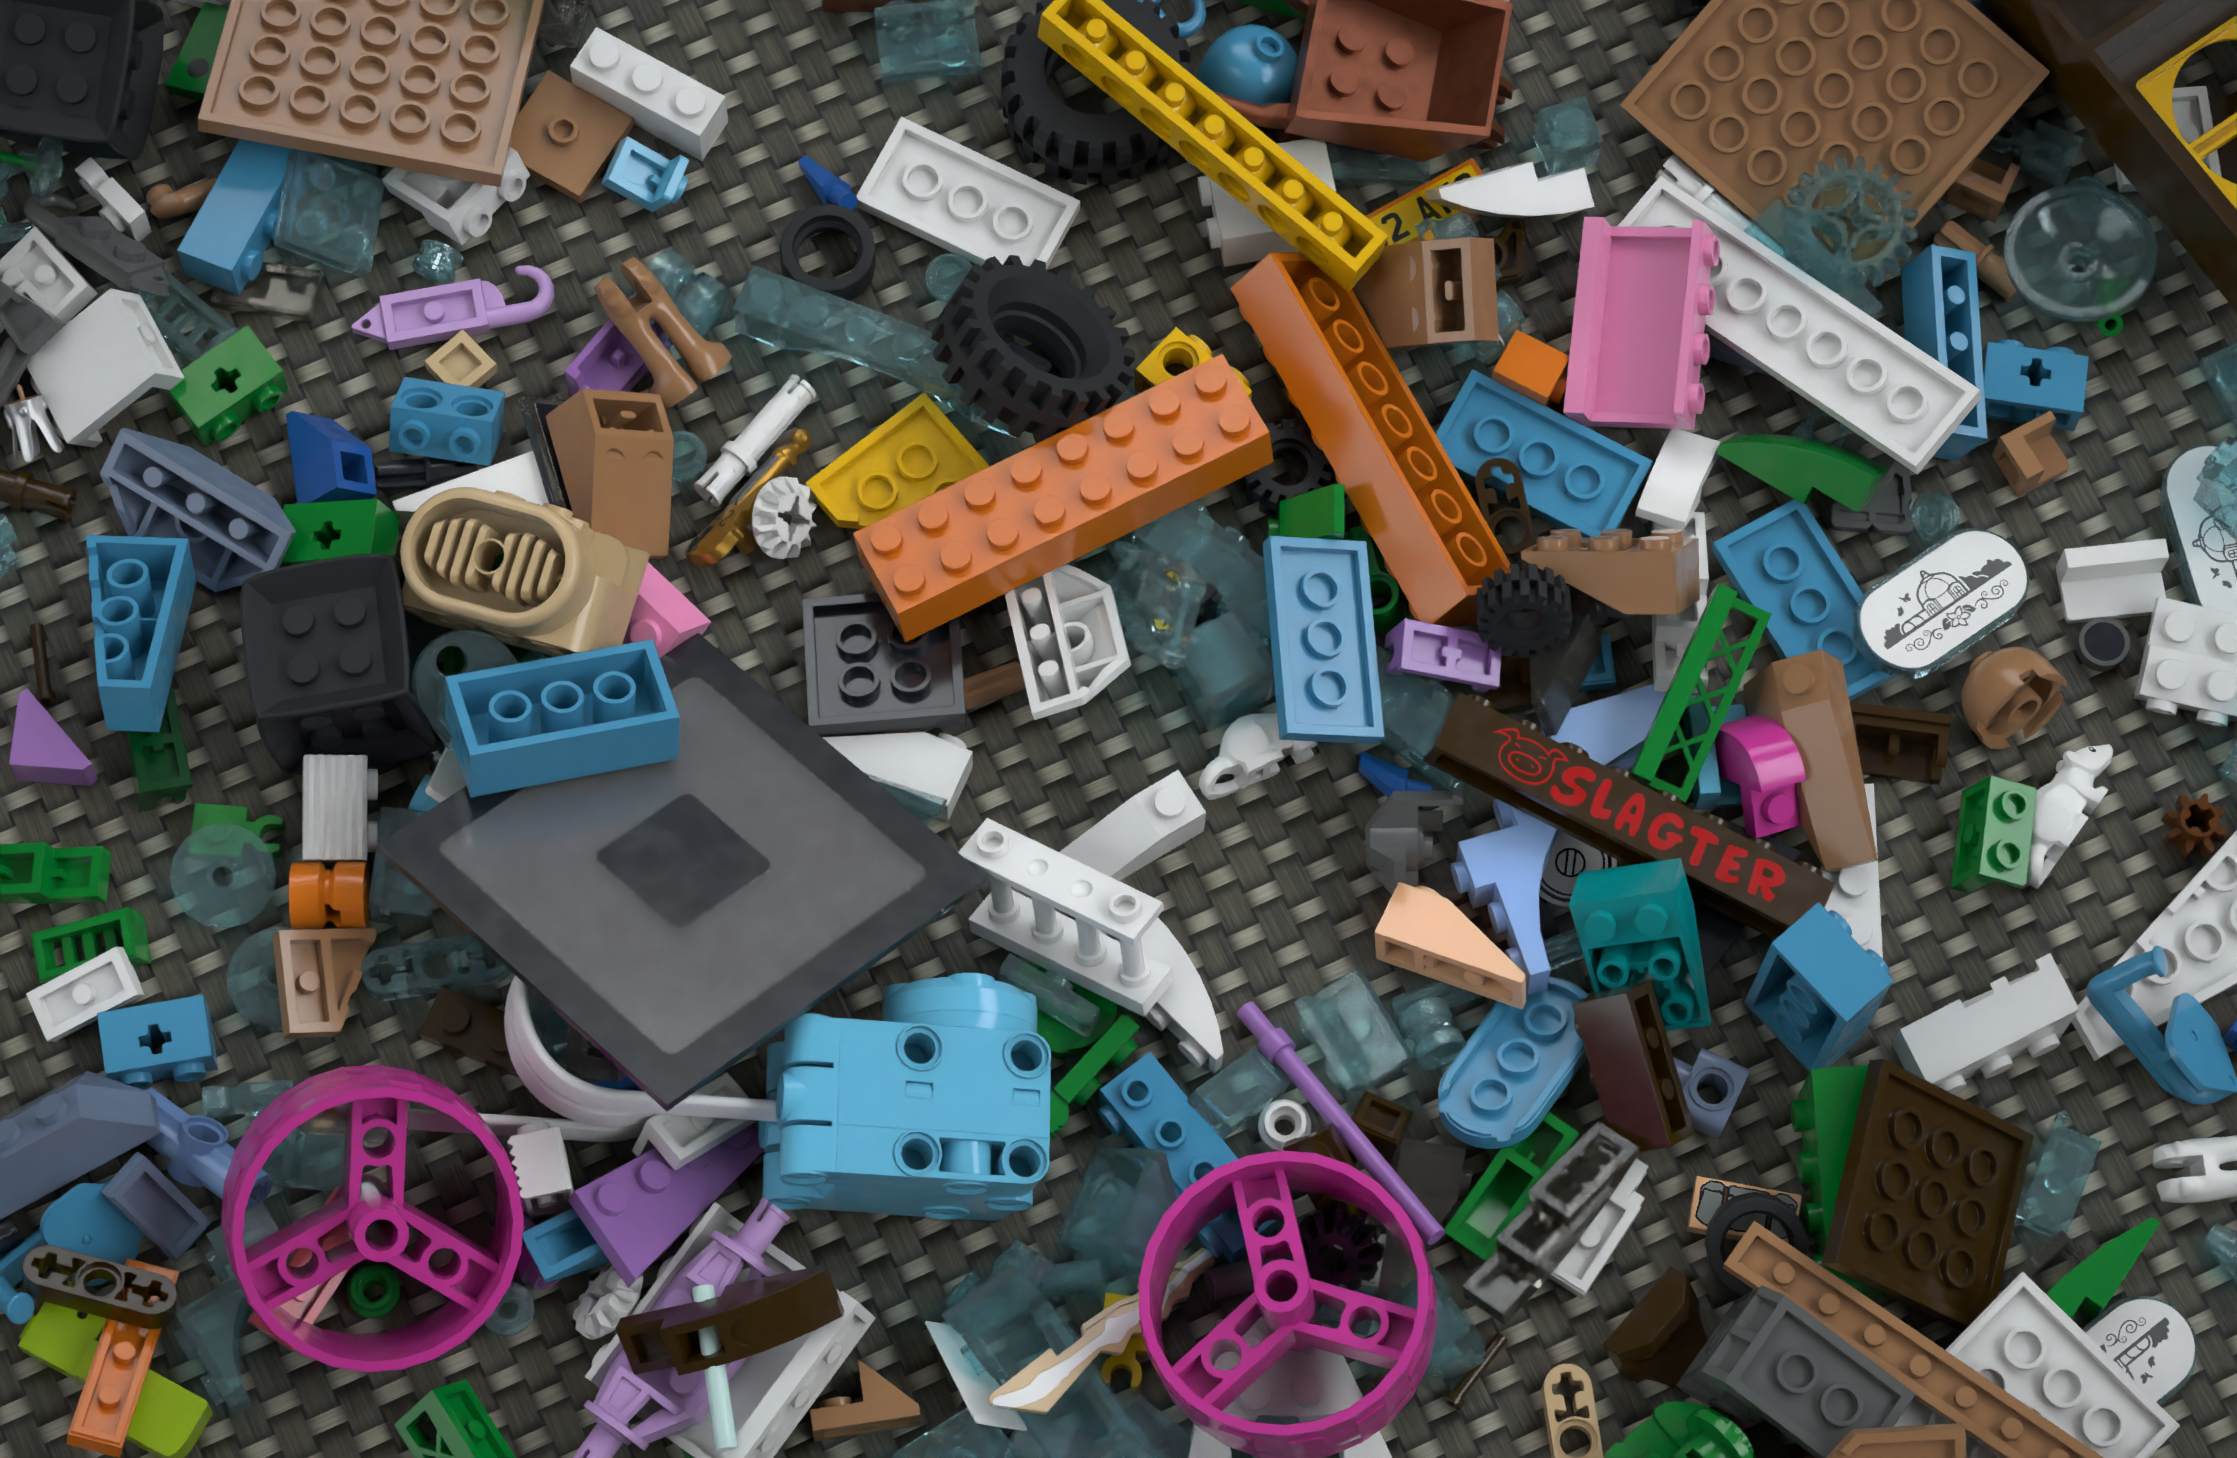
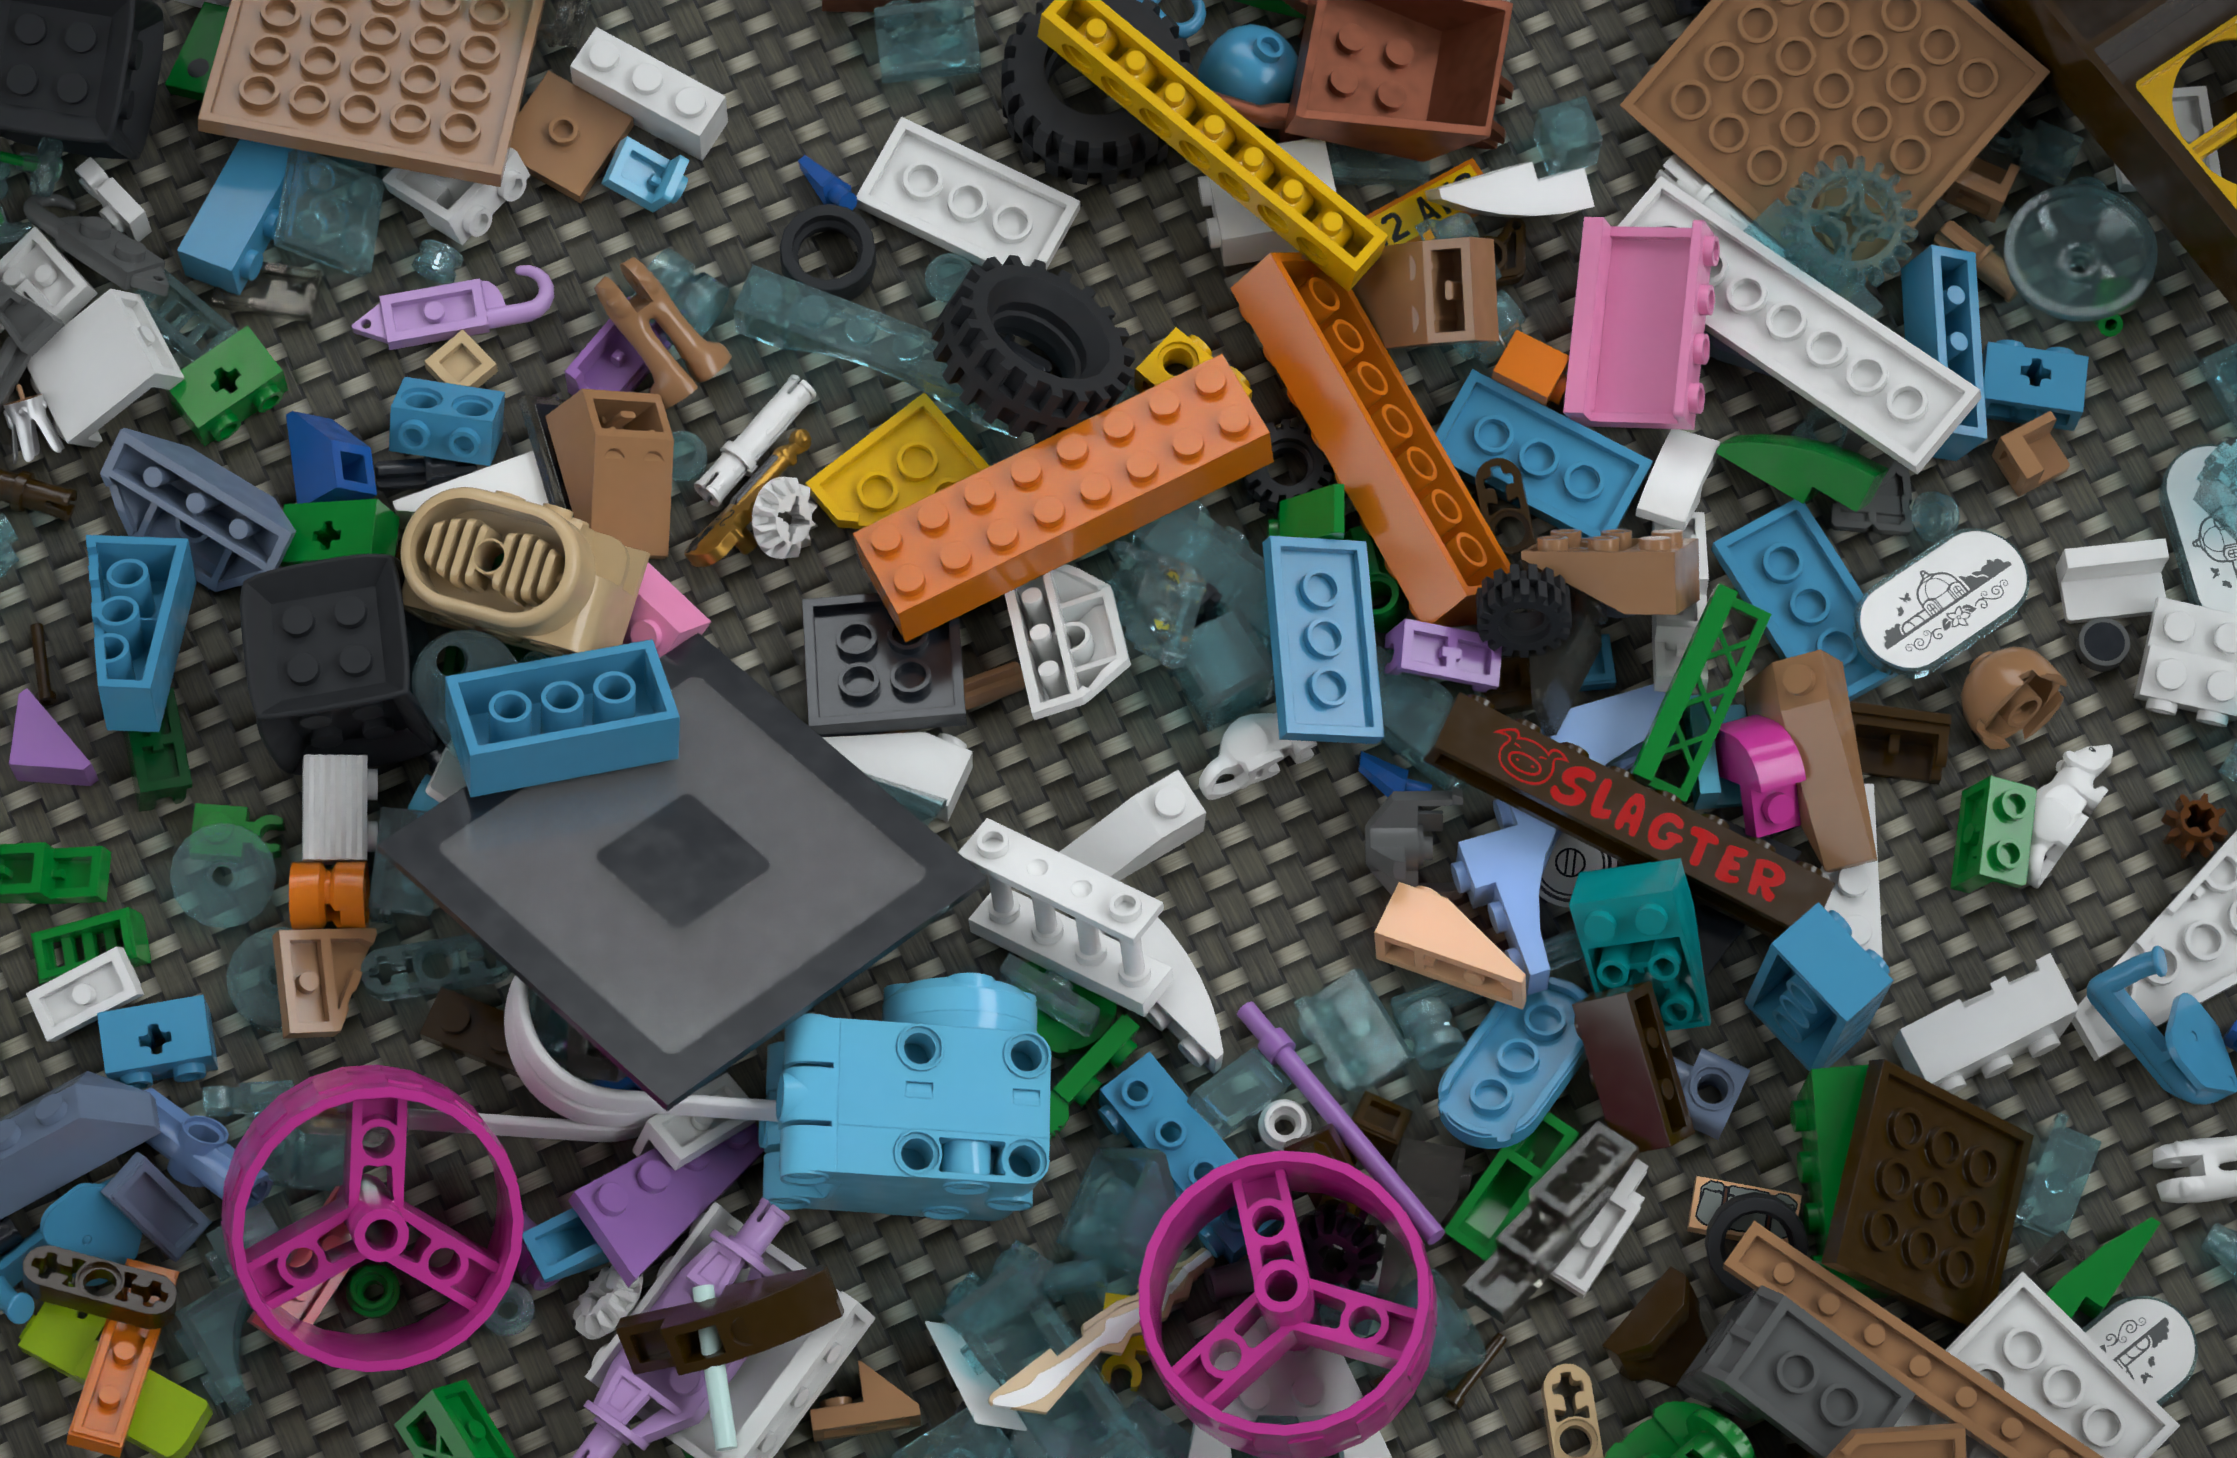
(169, 204): medium nougat arm -> none
(541, 1169): white brick -> none

